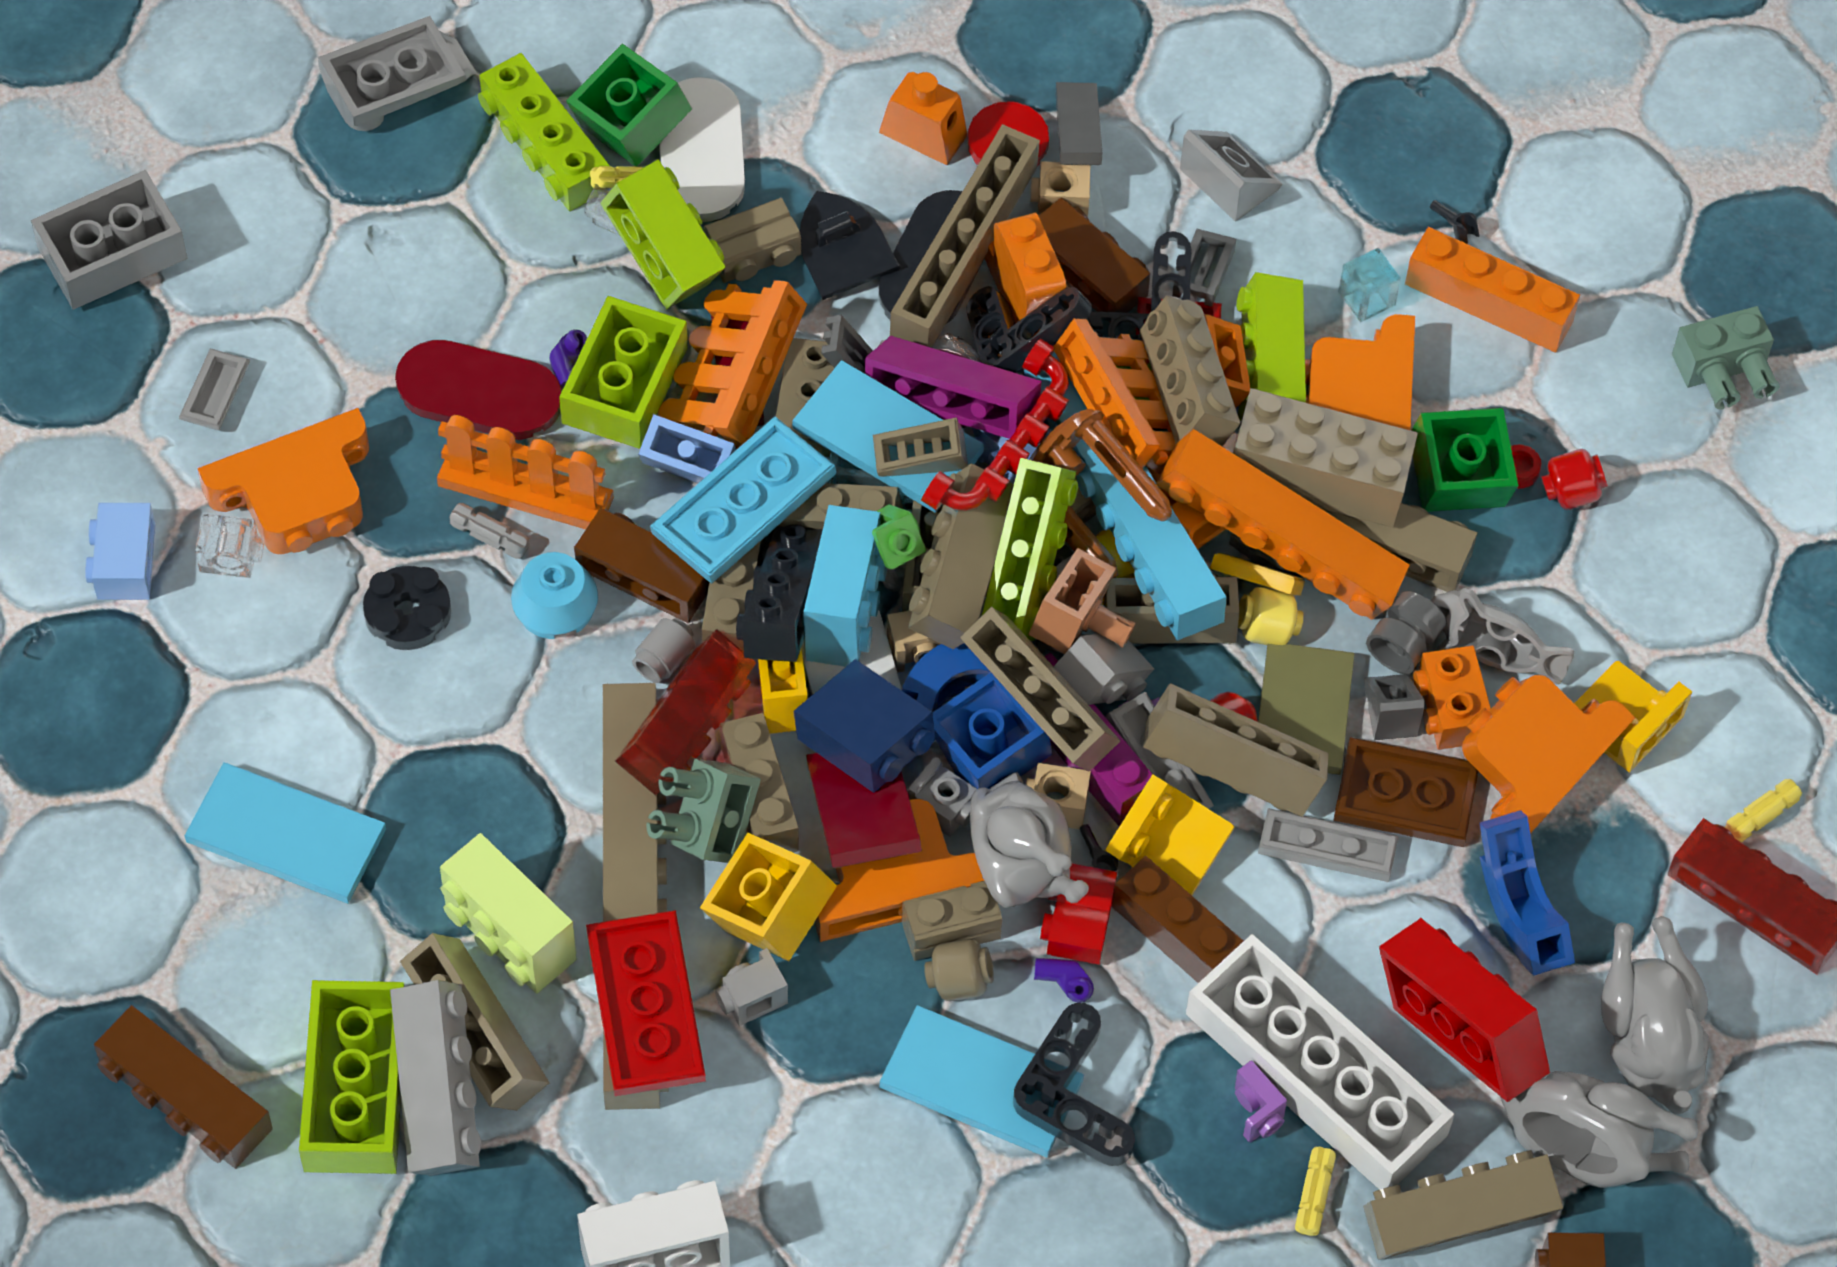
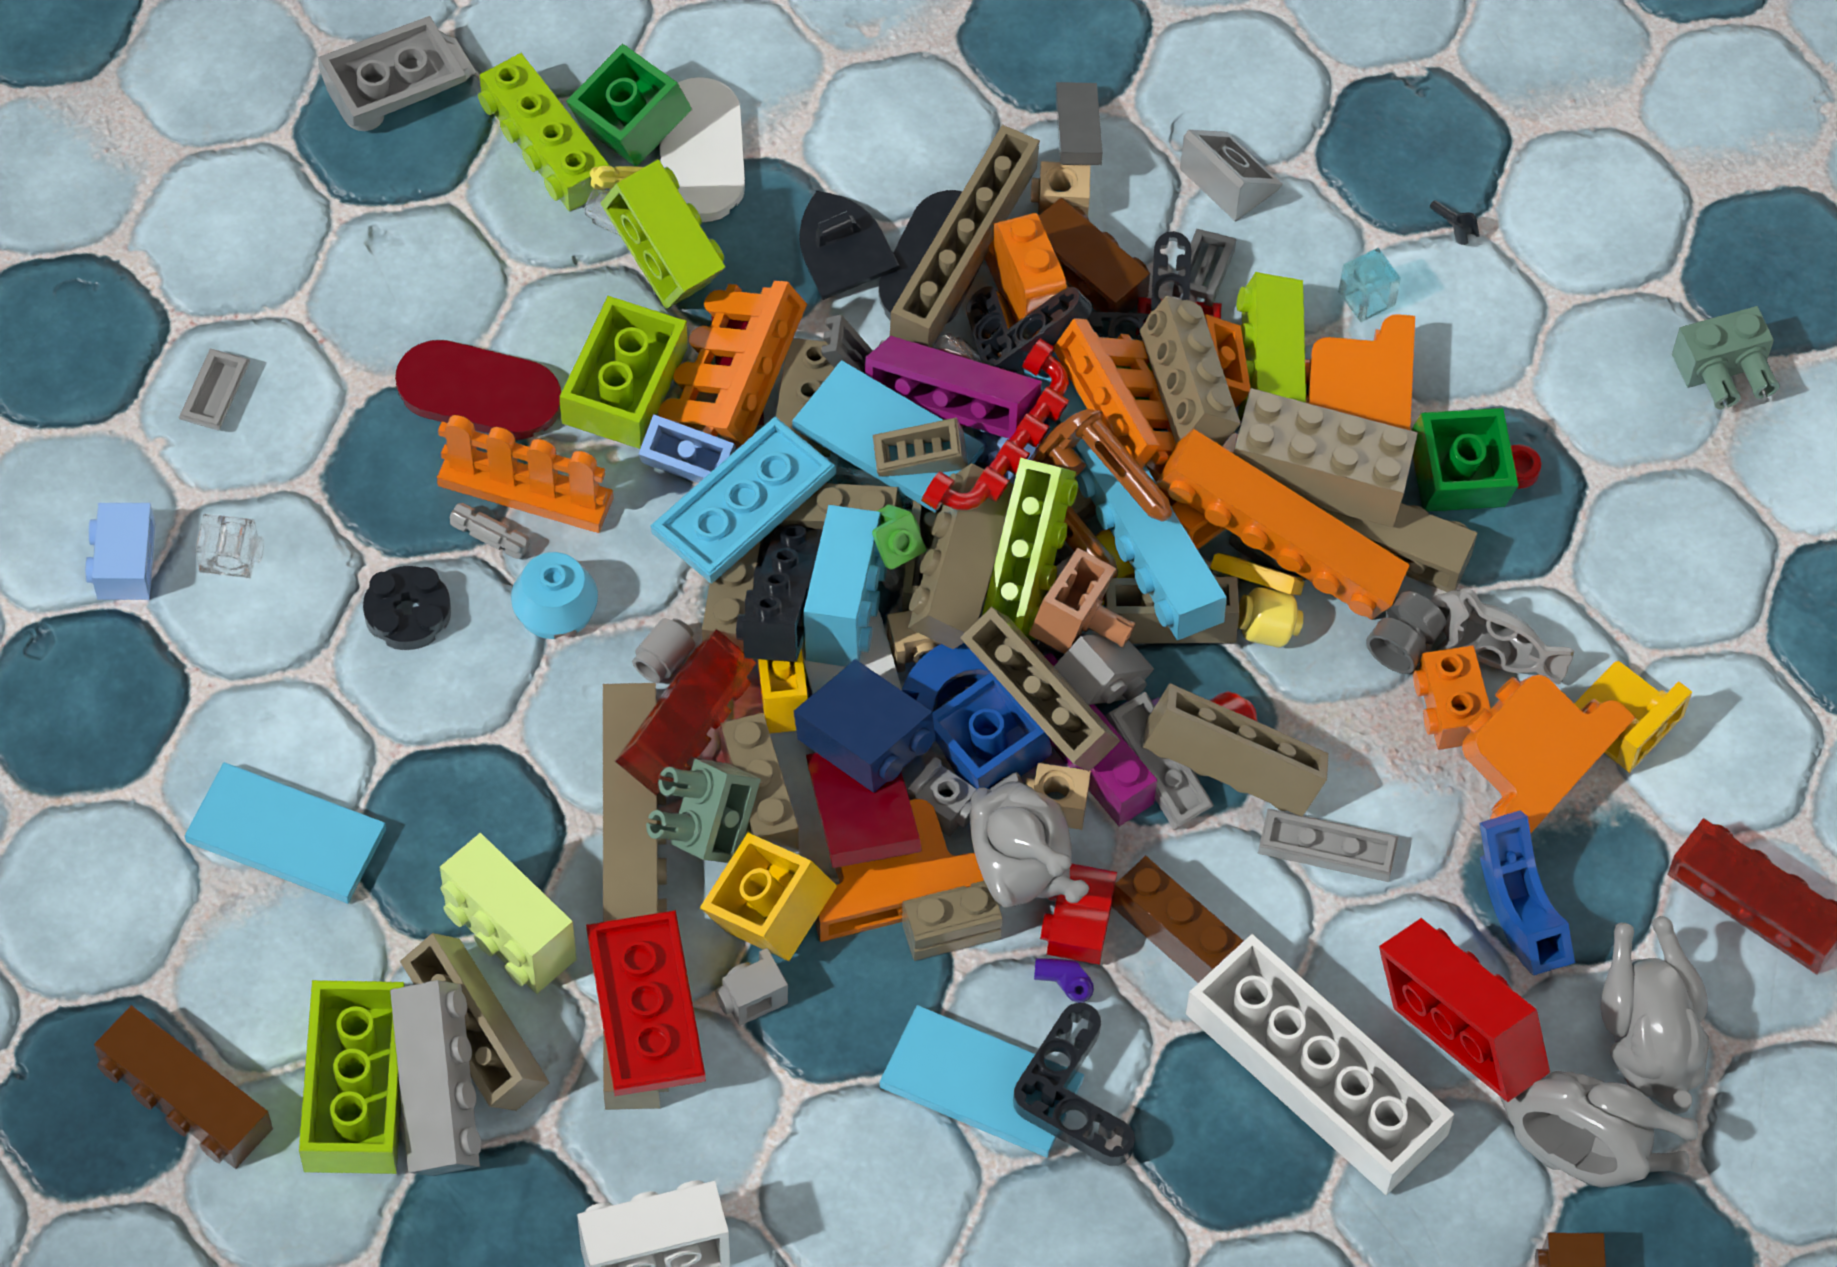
(109, 239): light grey brick -> none
(295, 483): orange brick -> none
(566, 354): dark purple arm -> none
(640, 565): reddish brown brick -> none
(756, 240): dark tan brick -> none
(925, 117): orange torso -> none
(959, 970): dark tan head -> none
(1011, 114): red tile -> none
(1096, 851): black hand -> none
(1172, 833): yellow bracket -> none
(1259, 1095): medium lavender bracket -> none
(1308, 696): olive tile -> none
(1315, 1191): light yellow axle -> none
(1393, 706): dark grey slope -> none
(1406, 792): reddish brown tile -> none
(1462, 1206): dark tan brick -> none
(1492, 289): orange brick -> none
(1574, 479): red head -> none
(1764, 809): light yellow axle -> none

